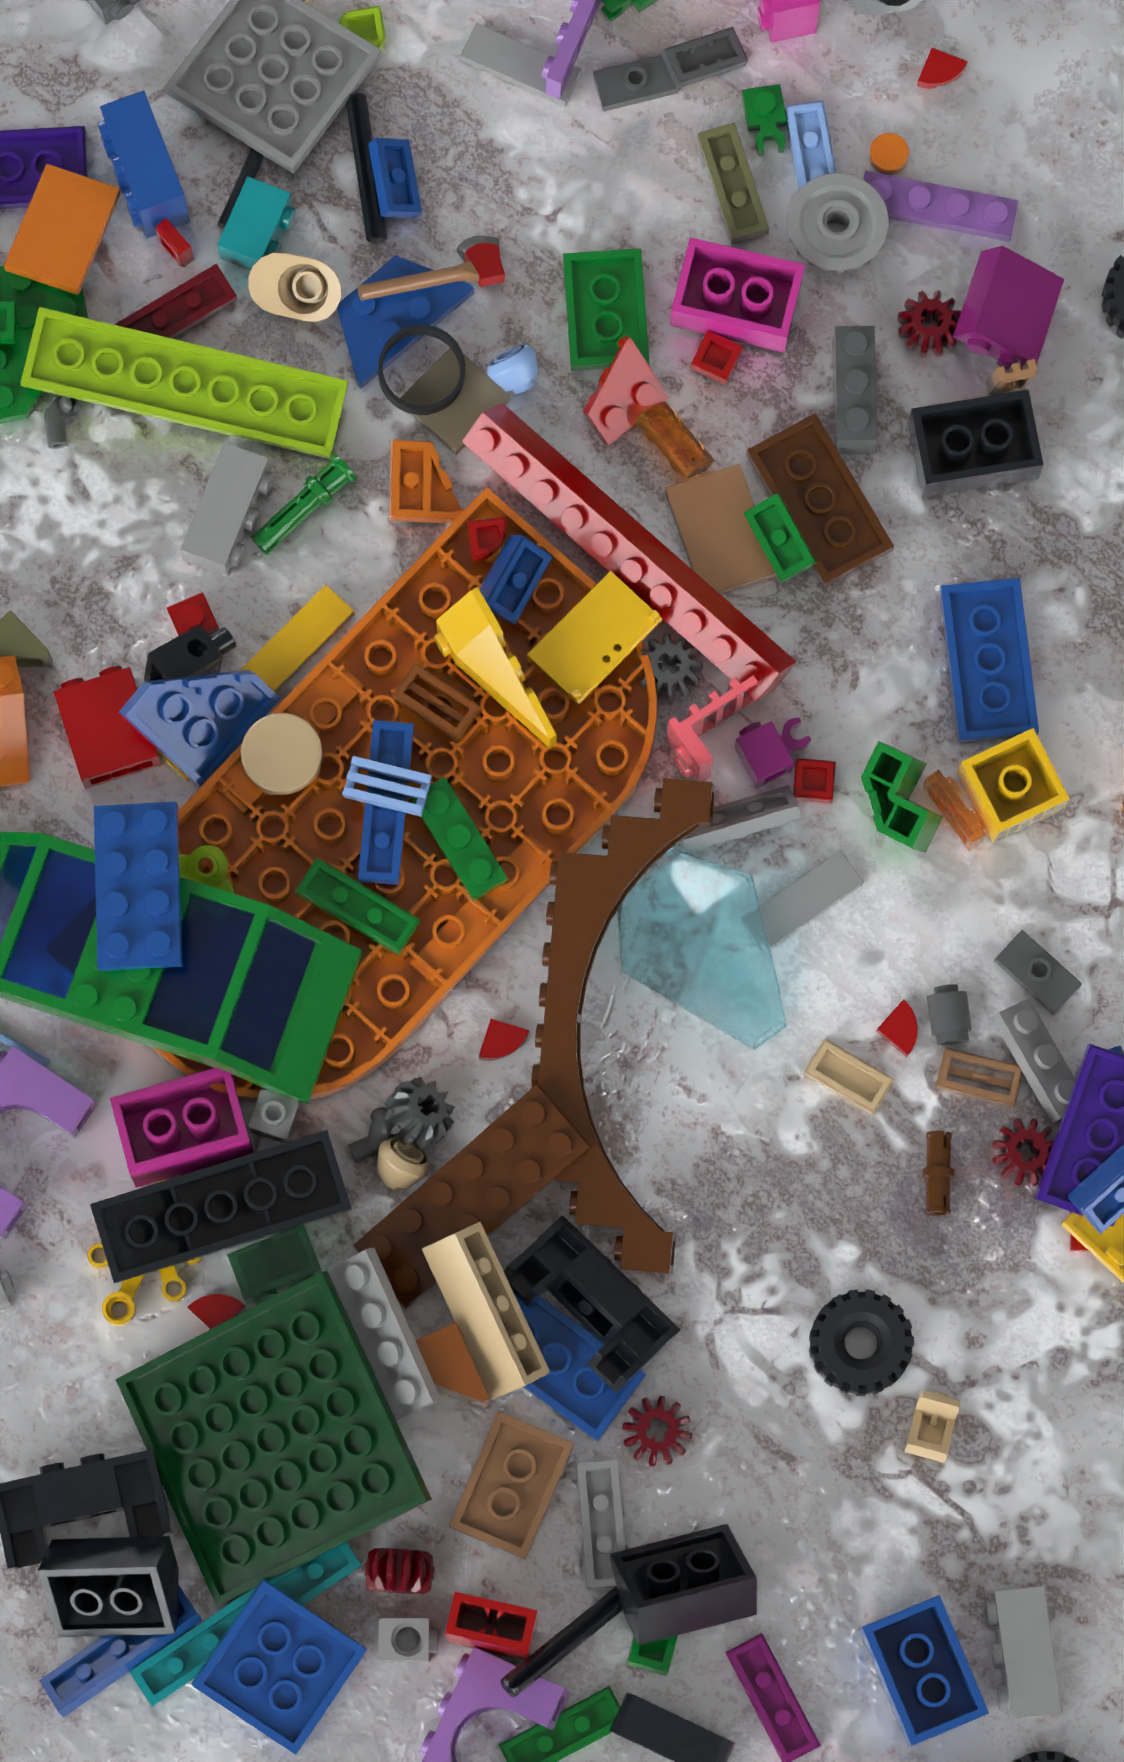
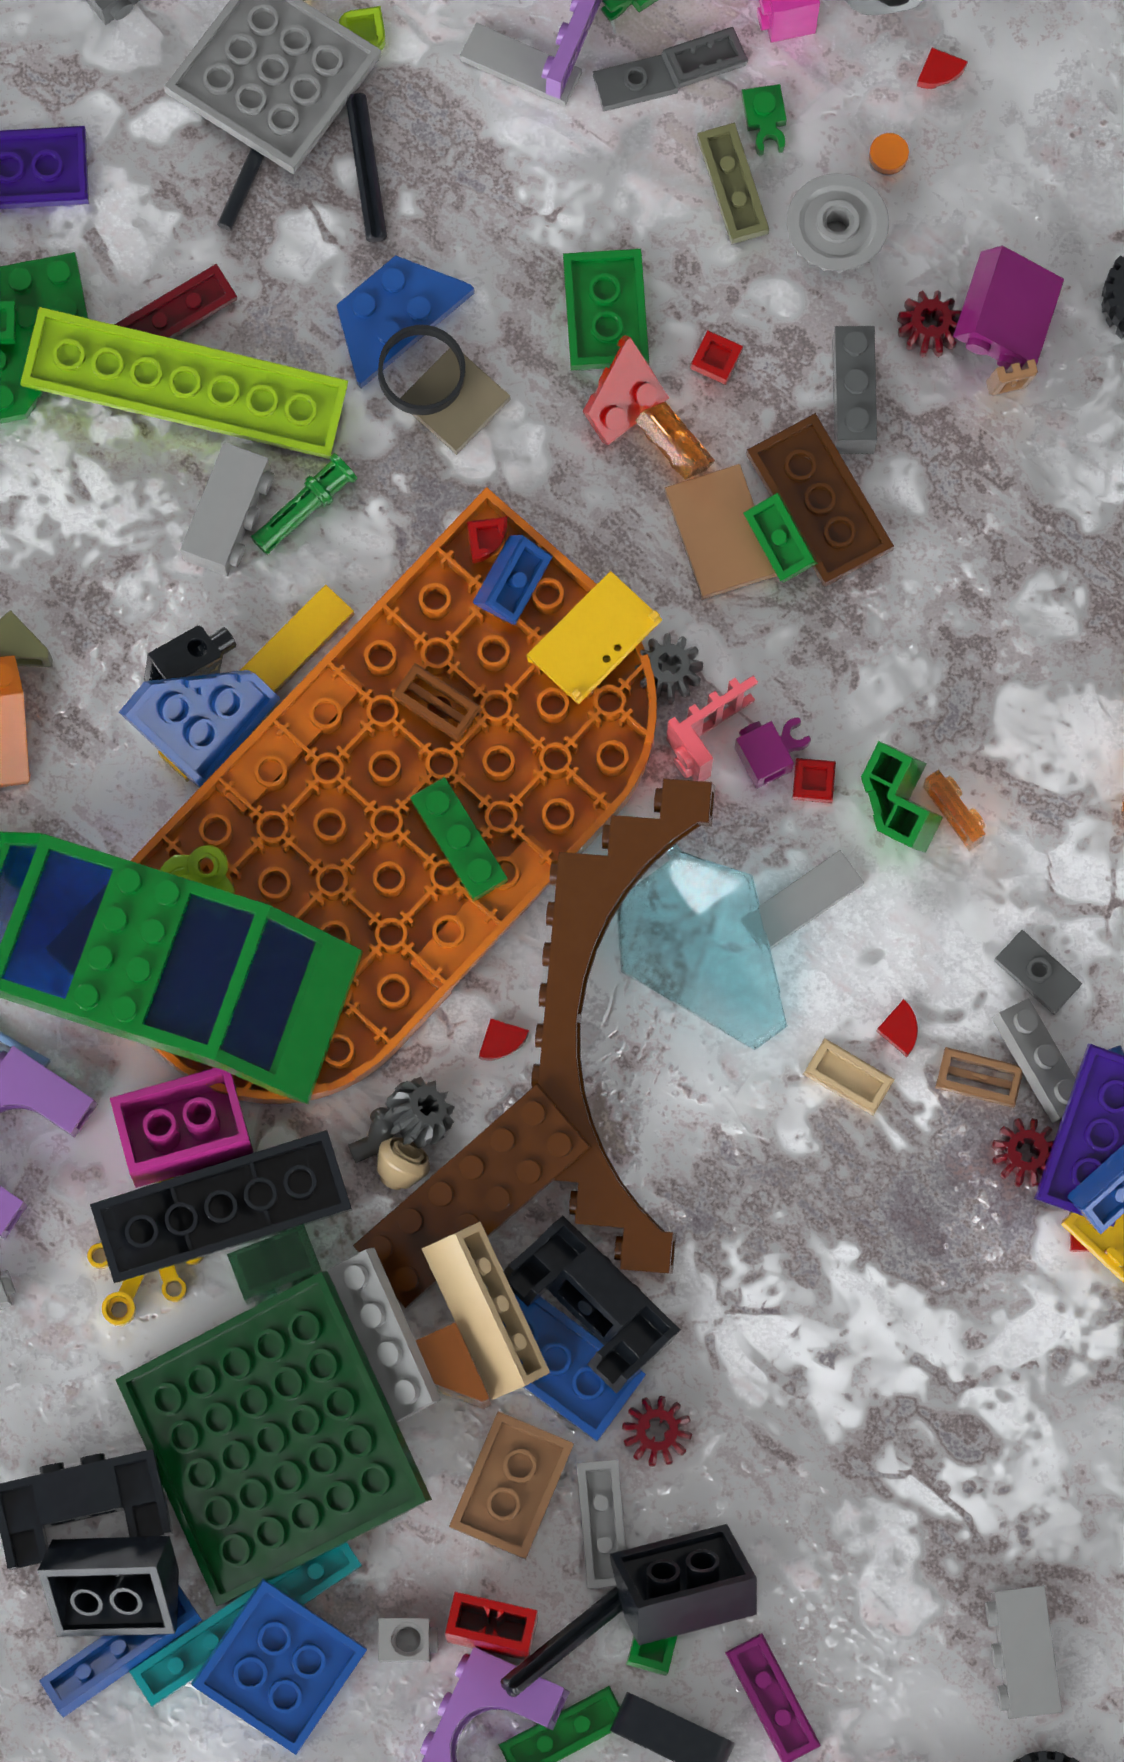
(56, 417): dark grey arm -> none
(62, 229): orange tile -> none
(98, 735): red brick -> none
(137, 886): blue plate -> none
(142, 163): blue brick -> none
(174, 243): red tile -> none
(192, 613): red plate -> none
(216, 1309): red tile -> none
(256, 223): teal brick -> none
(274, 1116): light grey bracket -> none
(281, 754): tan tile -> none
(294, 287): tan piece -> none
(357, 906): green tile -> none
(383, 826): blue plate -> none
(391, 771): light blue tile -> none
(395, 178): blue plate -> none
(399, 1571): dark red gear -> none
(419, 485): orange wing -> none
(476, 645): yellow wedge -> none
(480, 265): piece -> none
(514, 368): light blue cone -> none
(628, 550): red brick -> none
(737, 294): dark pink brick -> none
(745, 817): light grey plate -> none
(809, 141): light blue tile -> none
(865, 1311): black tyre -> none
(923, 1671): blue brick -> none
(932, 1425): tan bracket -> none
(938, 1173): reddish brown pin -> none
(945, 206): medium lavender plate -> none
(949, 1015): dark grey brick -> none
(975, 443): black brick -> none
(988, 660): blue plate -> none
(1013, 785): yellow brick -> none

